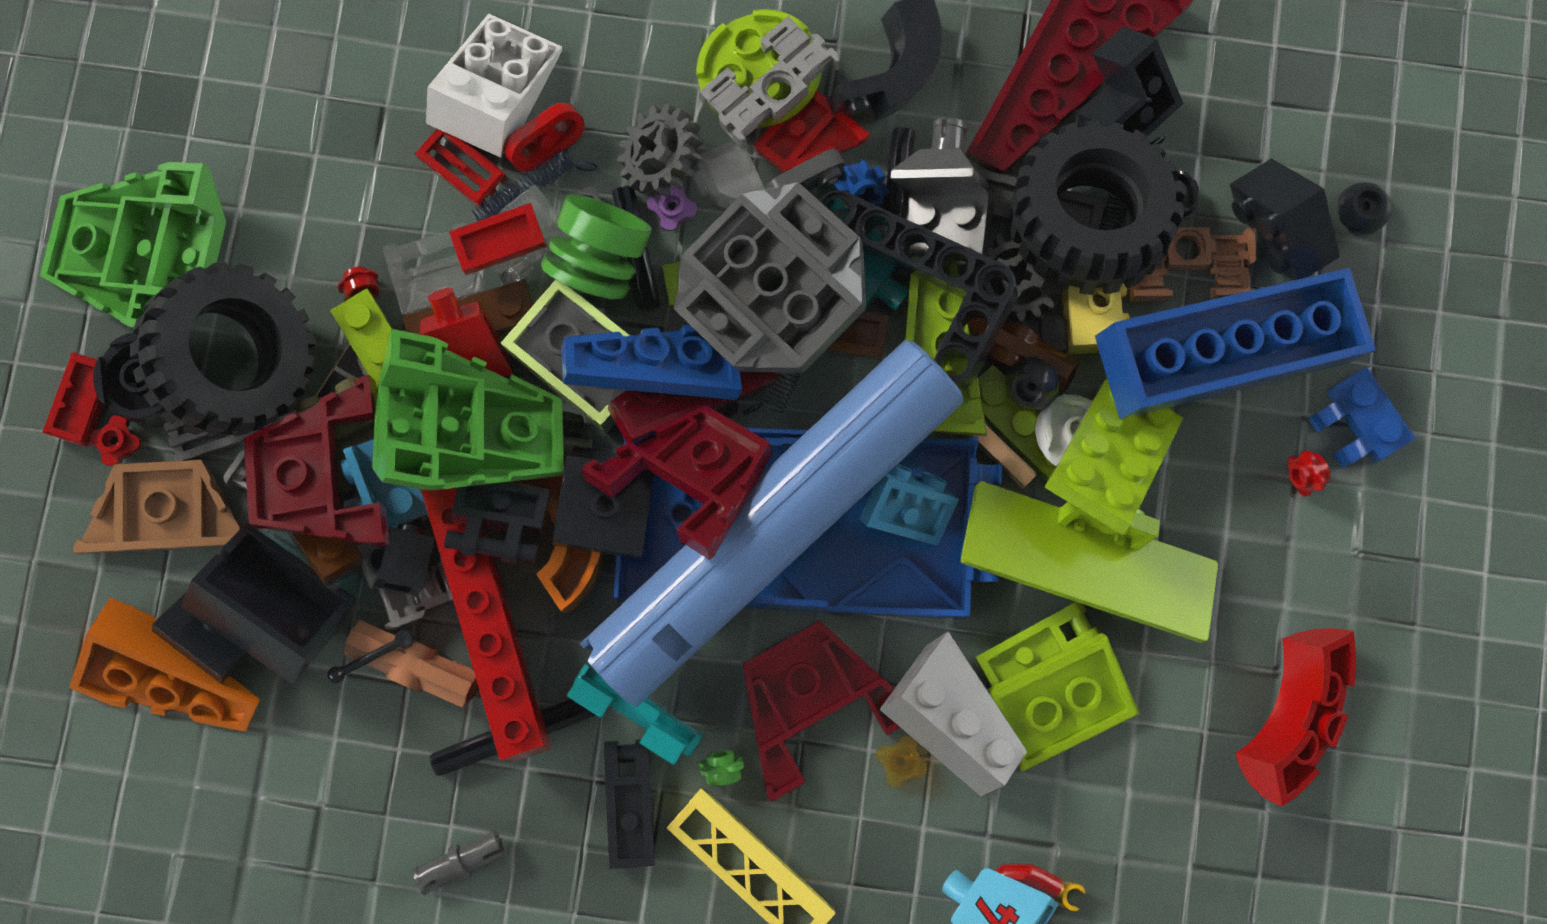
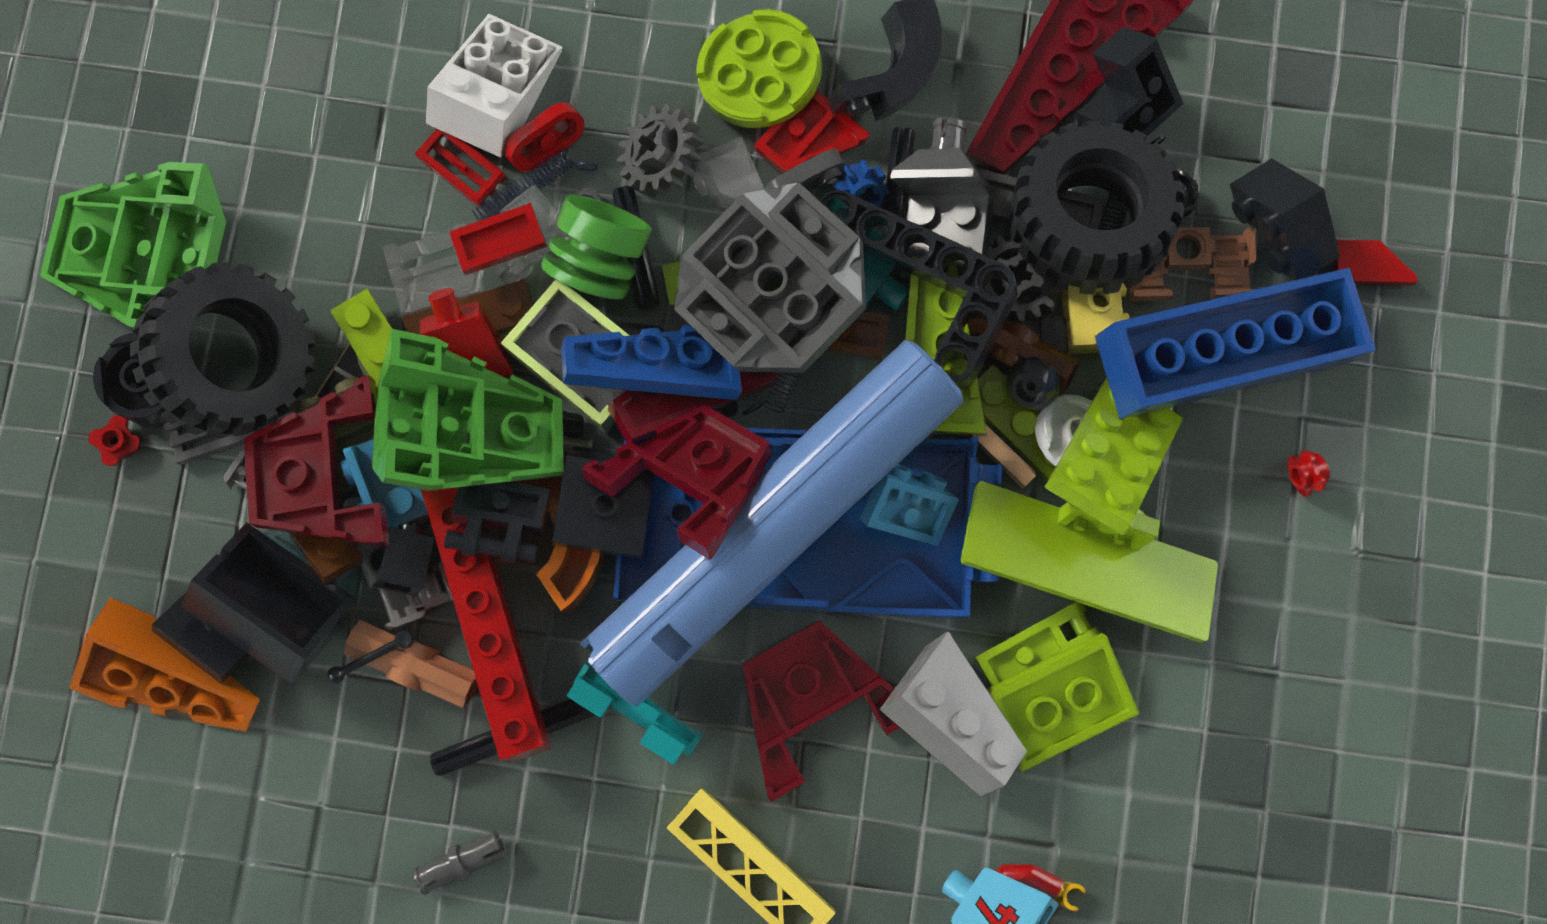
(76, 403): red plate -> none
(159, 509): medium nougat wing -> none
(357, 280): red plate -> none
(629, 806): black plate -> none
(669, 218): medium lavender plate -> none
(721, 768): bright green plate -> none
(748, 111): light grey piece -> none
(913, 766): clear yellow plate -> none
(1305, 715): red brick -> none
(1361, 220): black plate -> none
(1369, 416): blue plate -> none
(1373, 264): none -> red tile

